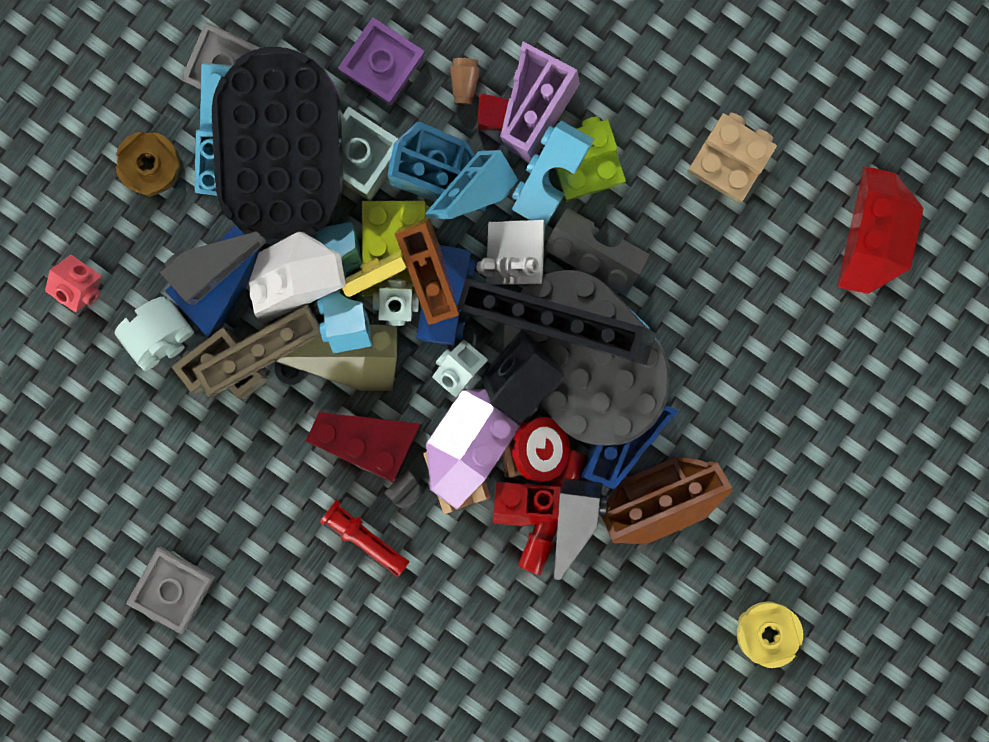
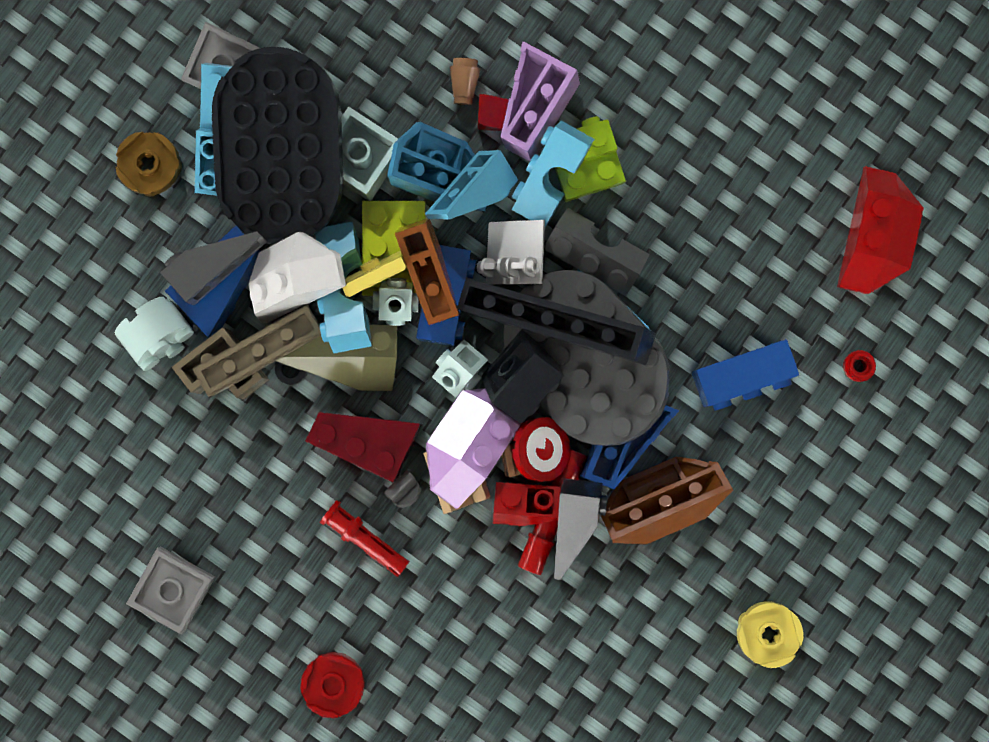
(73, 283): coral brick -> none
(332, 685): none -> red tile
(381, 61): medium lavender plate -> none
(732, 157): tan plate -> none
(745, 375): none -> blue brick
(868, 362): none -> red plate

